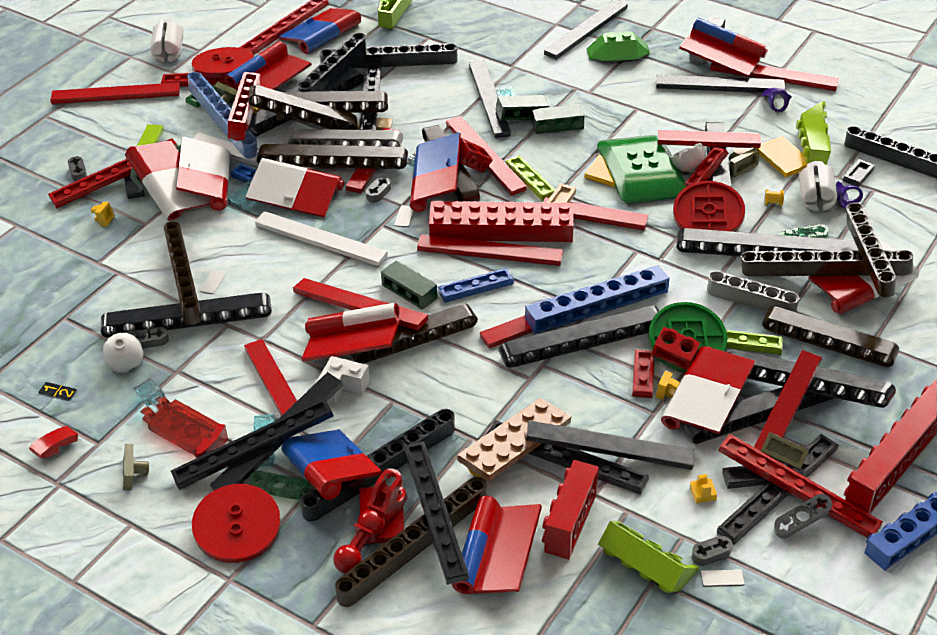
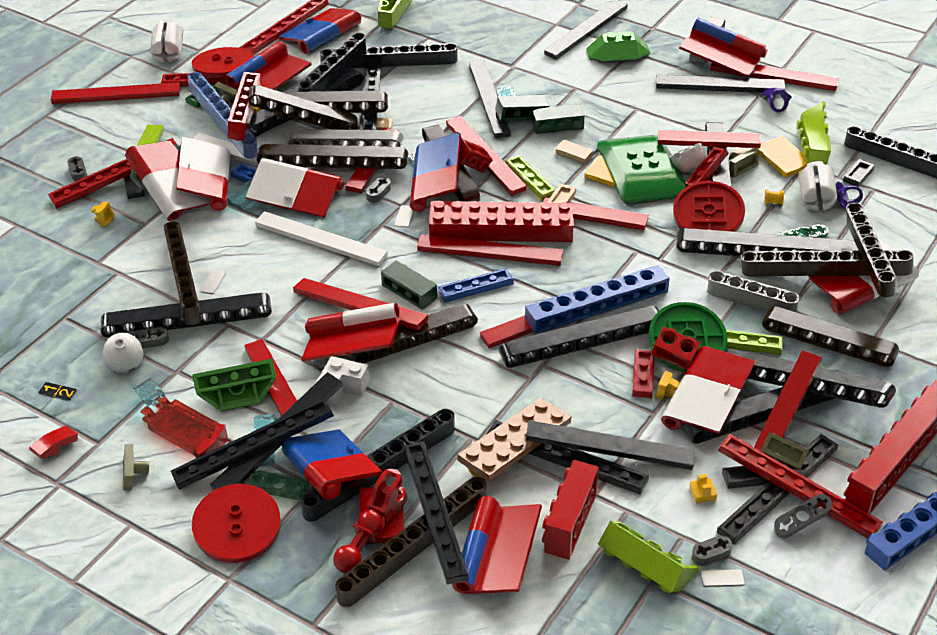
(235, 385): none -> bright green wedge
(574, 151): none -> tile

